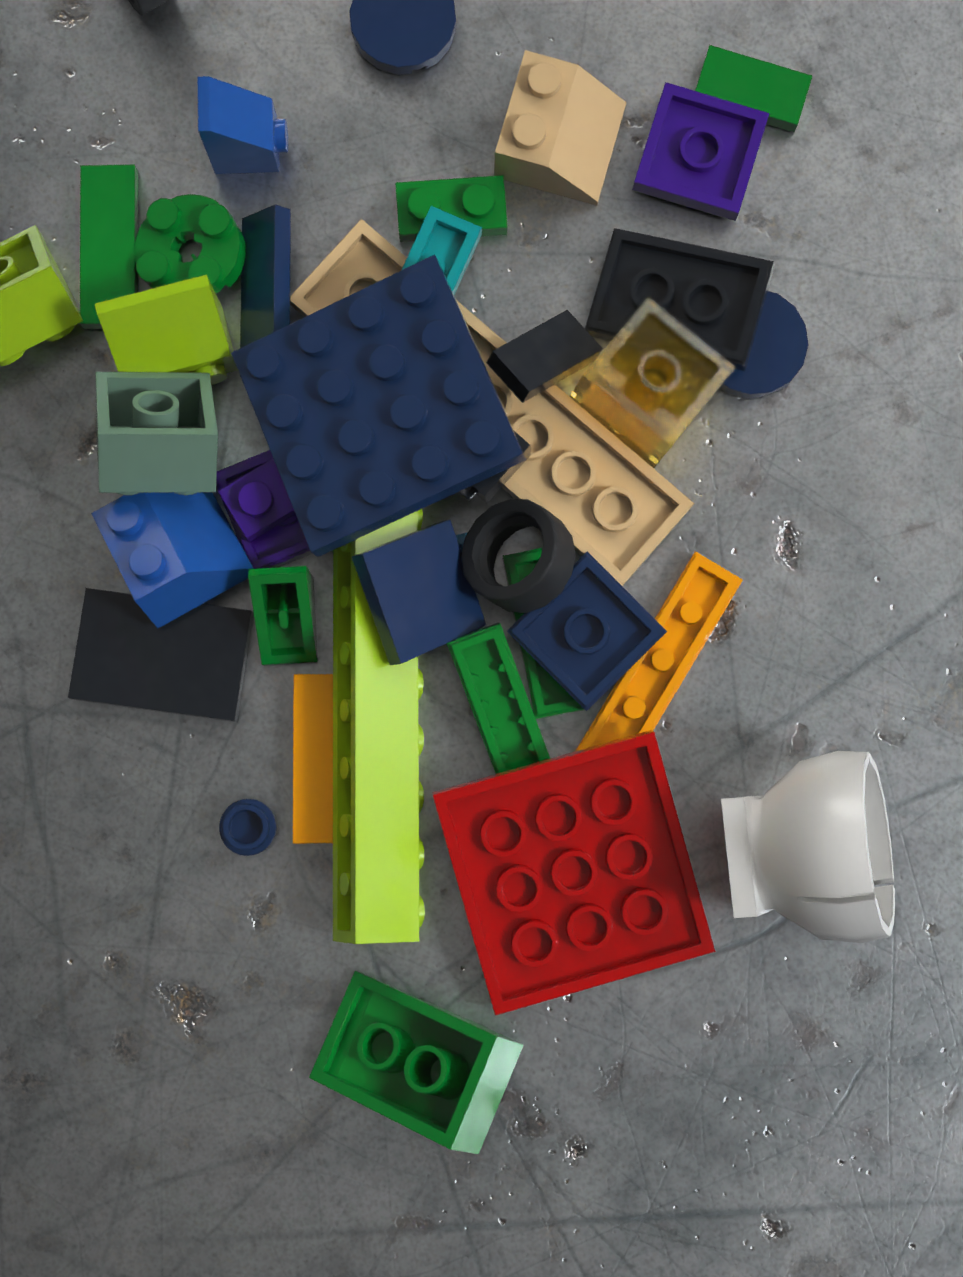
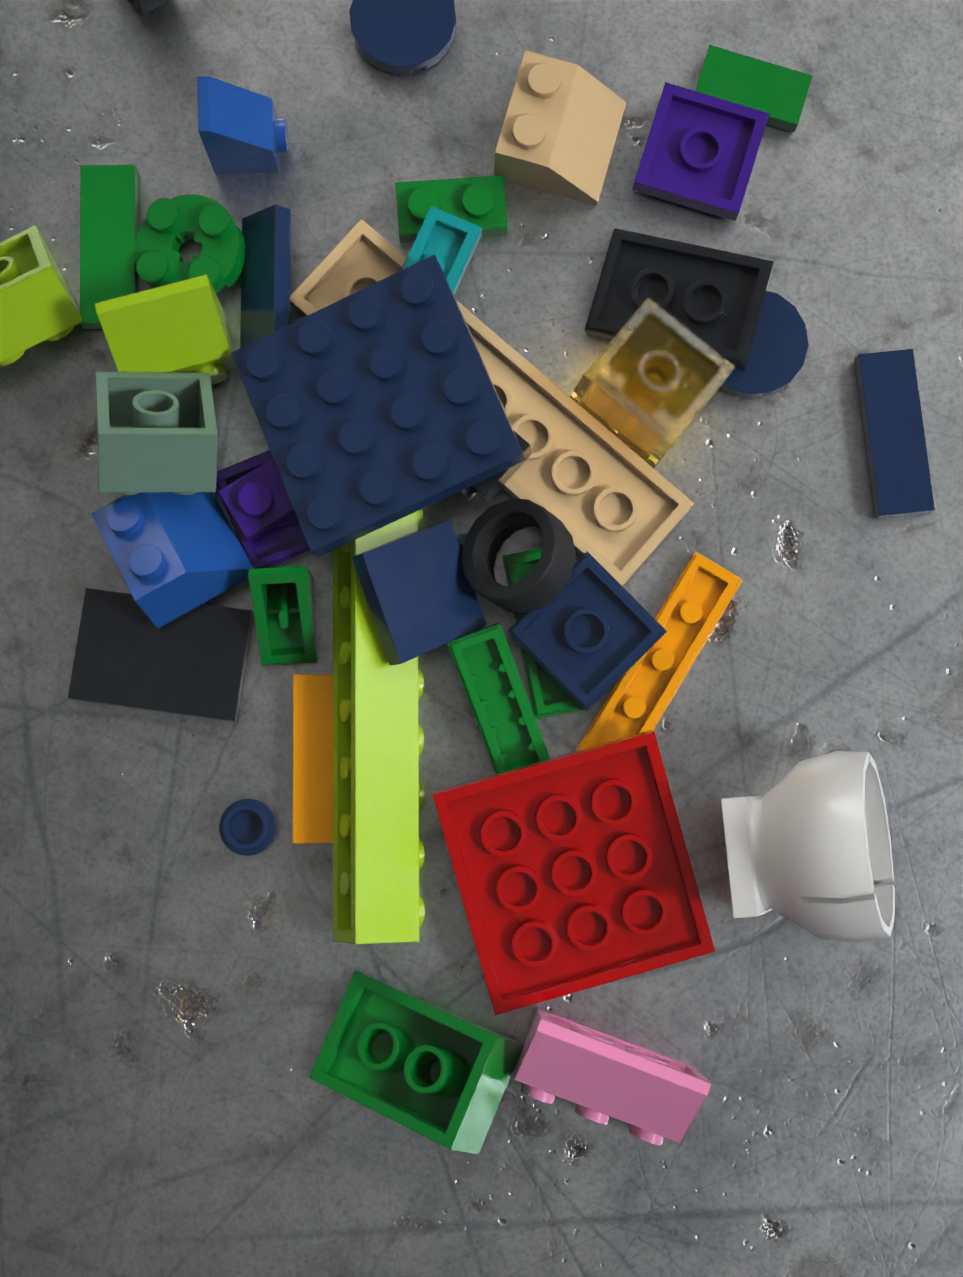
(544, 356): black tile -> none
(609, 1078): none -> bright pink slope
(894, 434): none -> dark blue tile

